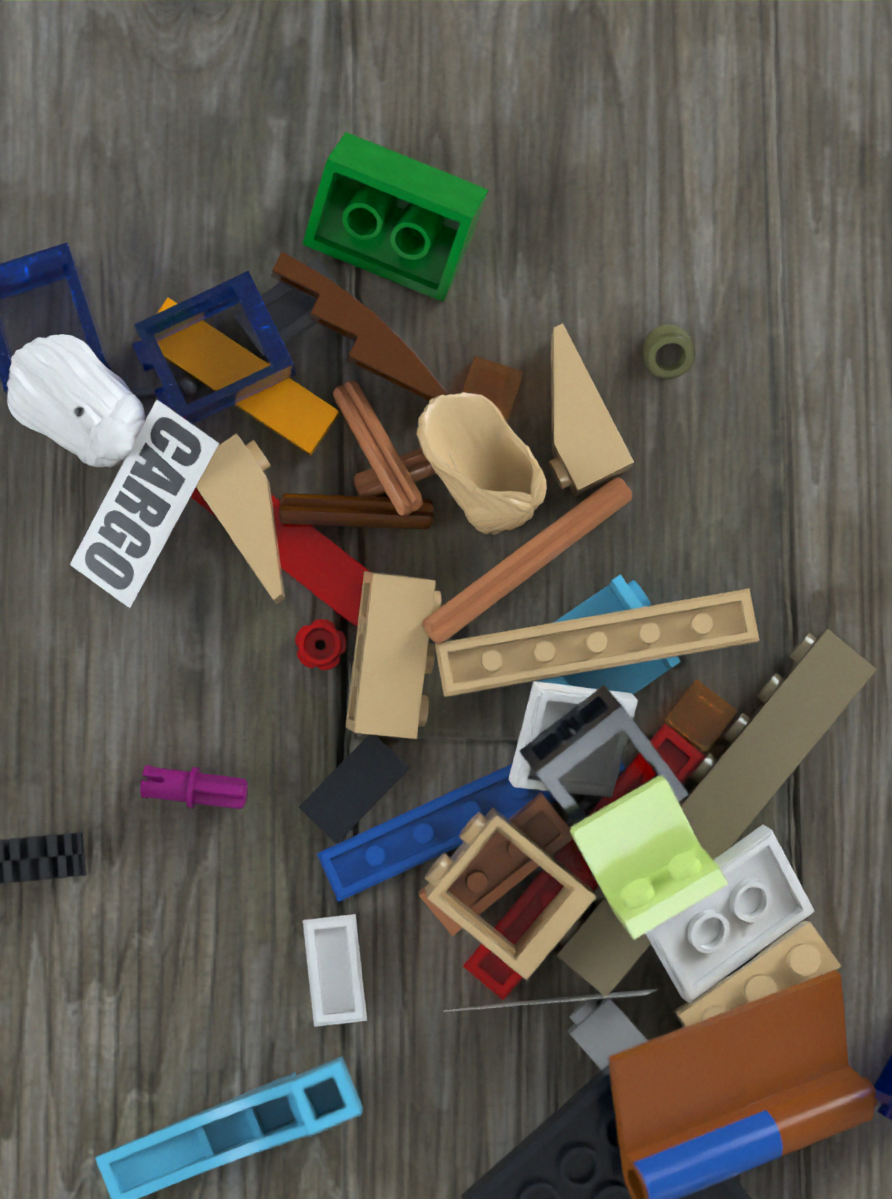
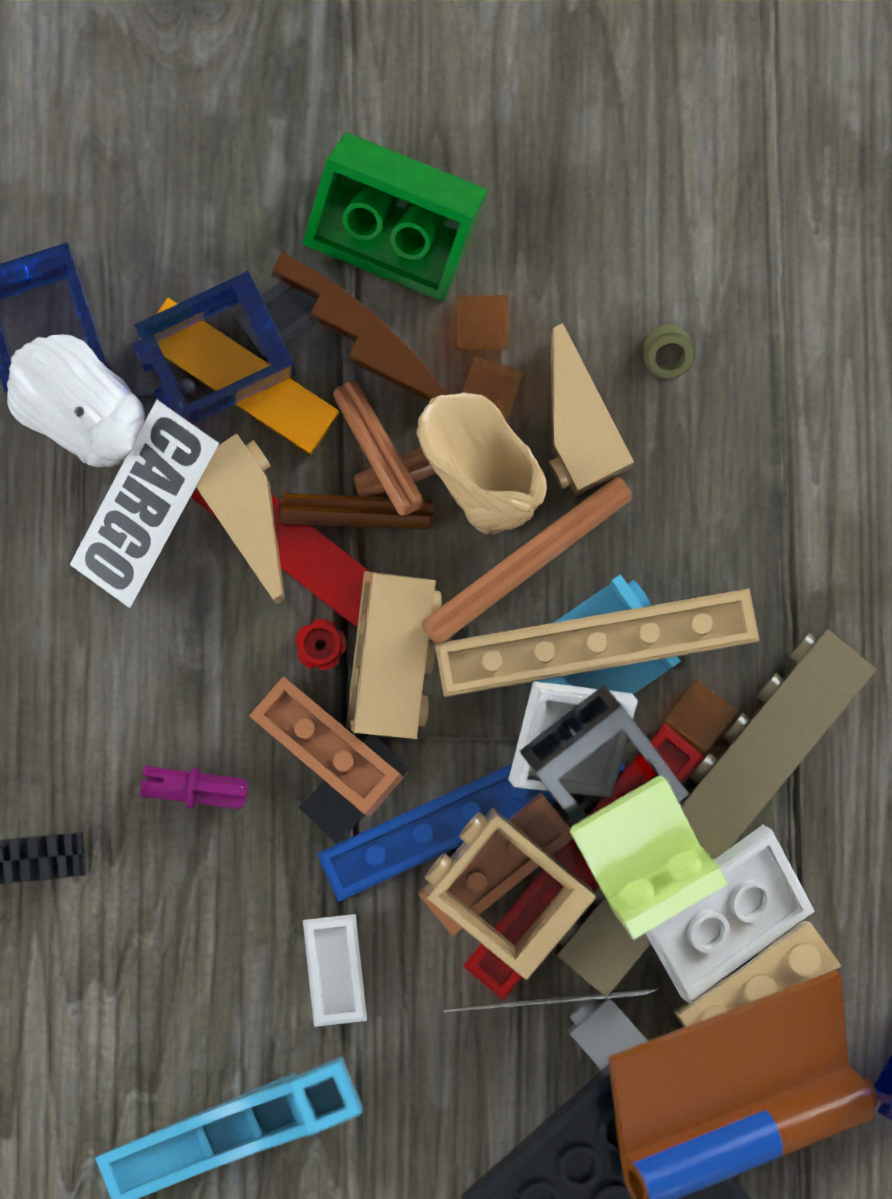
(326, 747): none -> nougat plate
(482, 322): none -> clear orange tile

